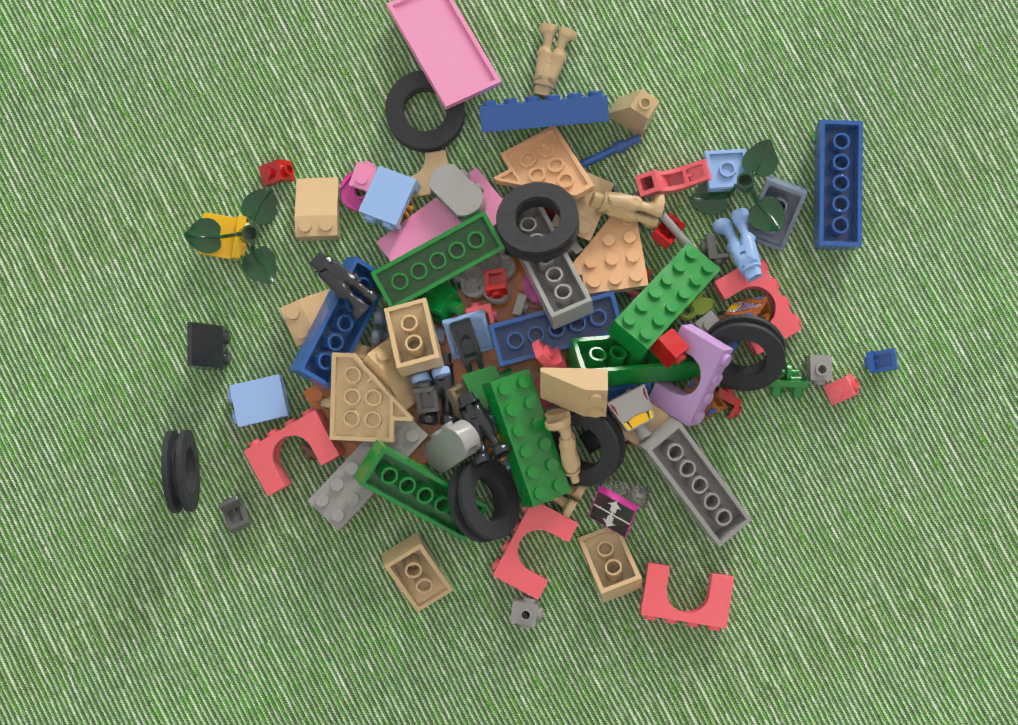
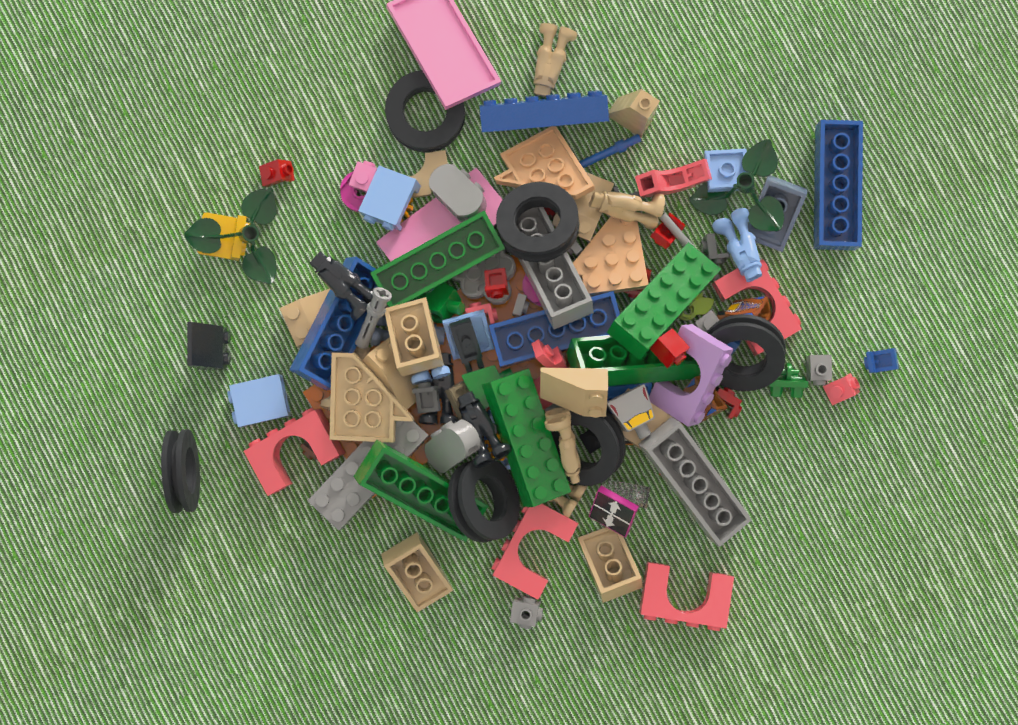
(235, 514): dark grey bracket -> none
(317, 209): tan slope -> none
(375, 310): none -> light grey pin

